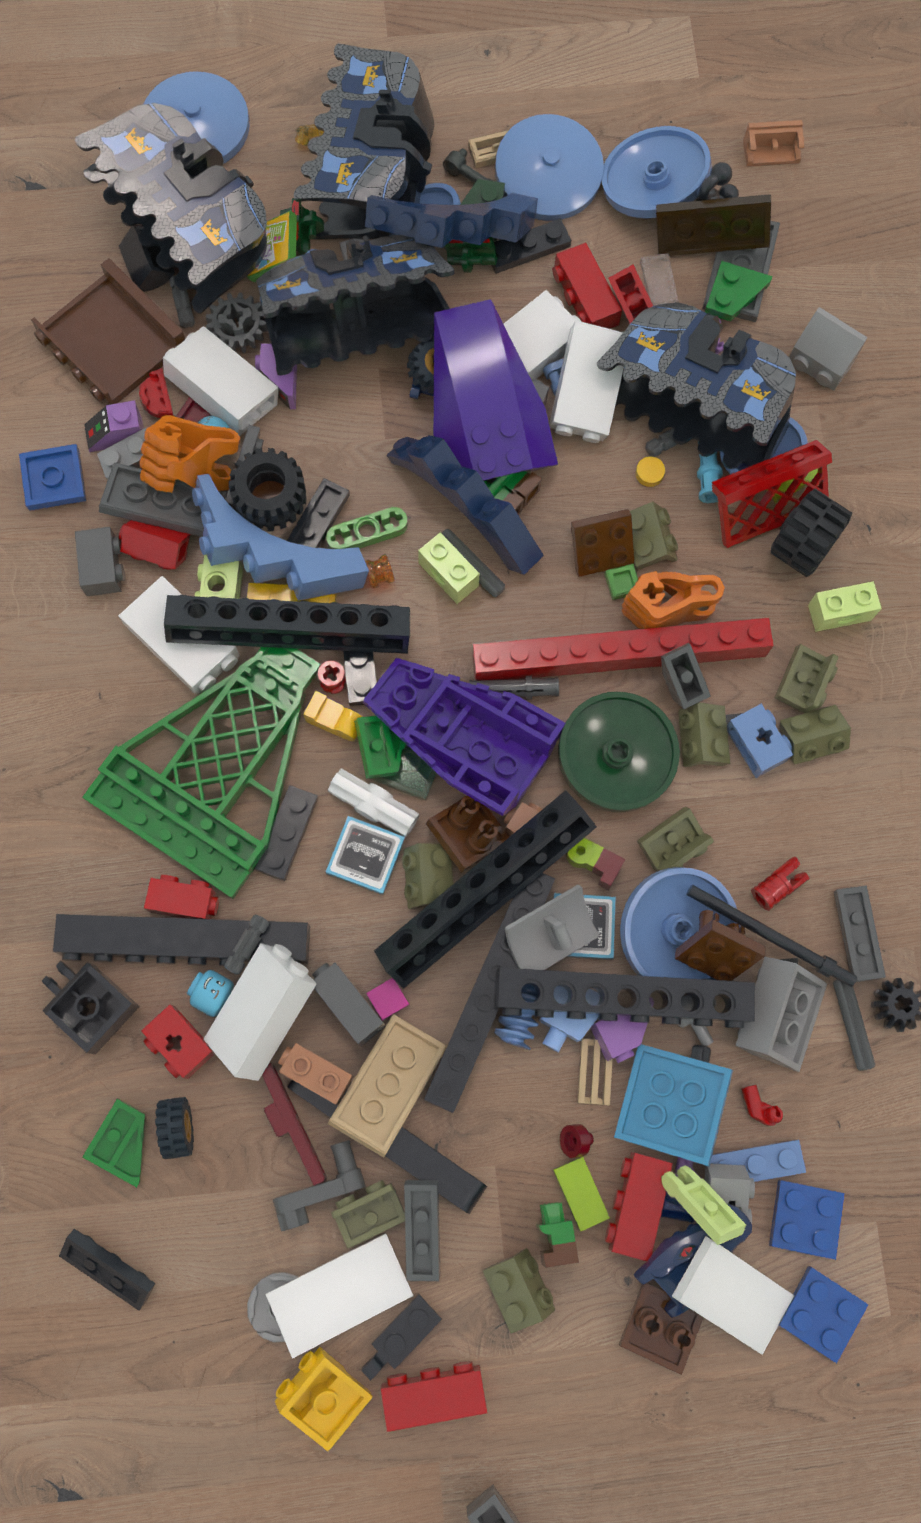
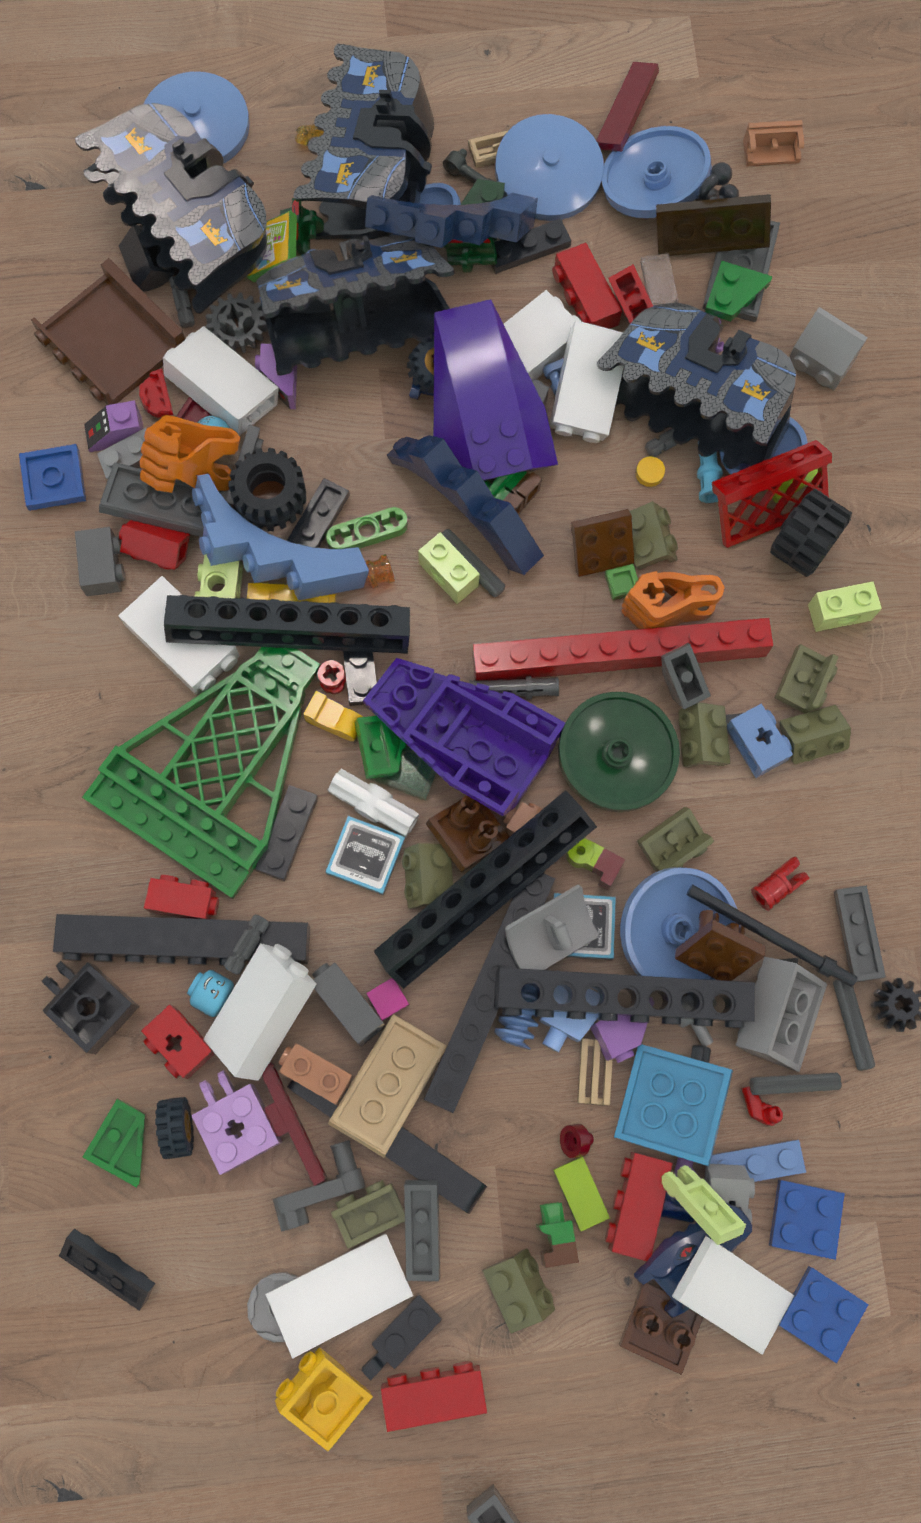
(216, 1122): none -> lavender hinge
(627, 106): none -> dark red tile
(795, 1083): none -> dark grey axle

